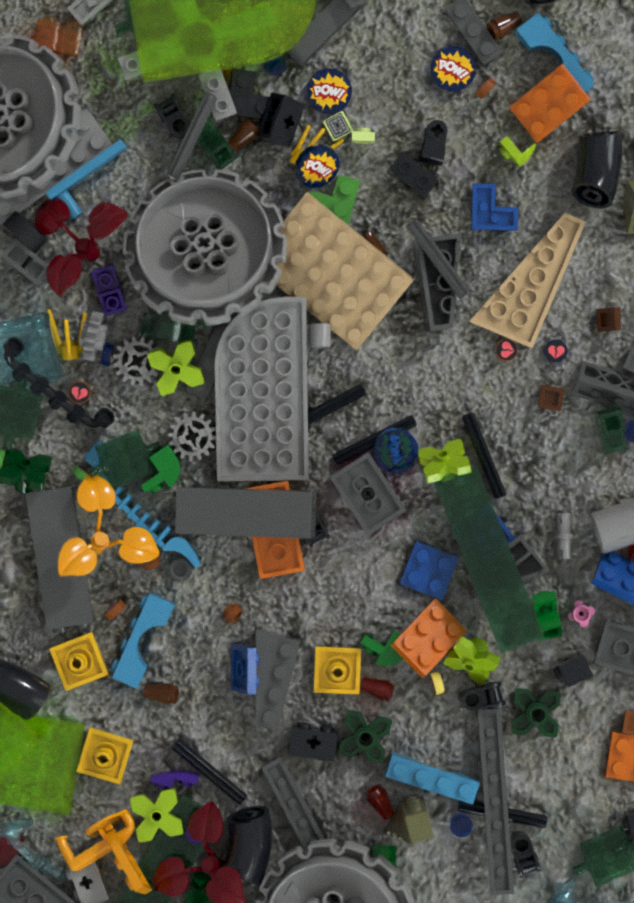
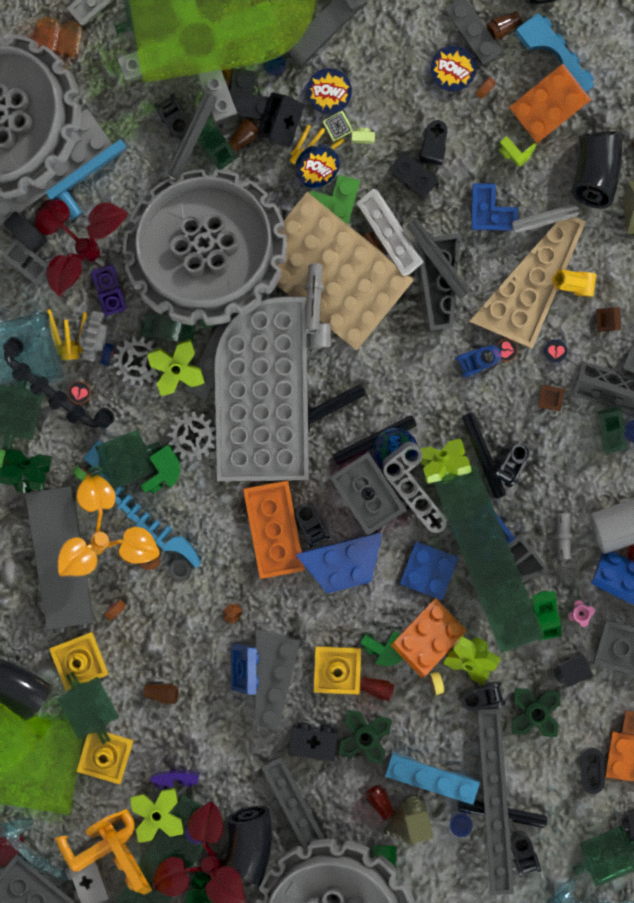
(88, 707): none -> clear green plate
(154, 613): dark azure arch -> none
(209, 771): black axle -> none
(244, 512): dark grey brick -> none
(313, 317): none -> light grey pin
(343, 563): none -> blue wing
(390, 232): none -> white plate
(416, 492): none -> light grey beam
(475, 361): none -> blue piece
(507, 466): none -> black piece
(545, 218): none -> light grey axle
(577, 282): none -> yellow piece
(592, 769): none -> black plate

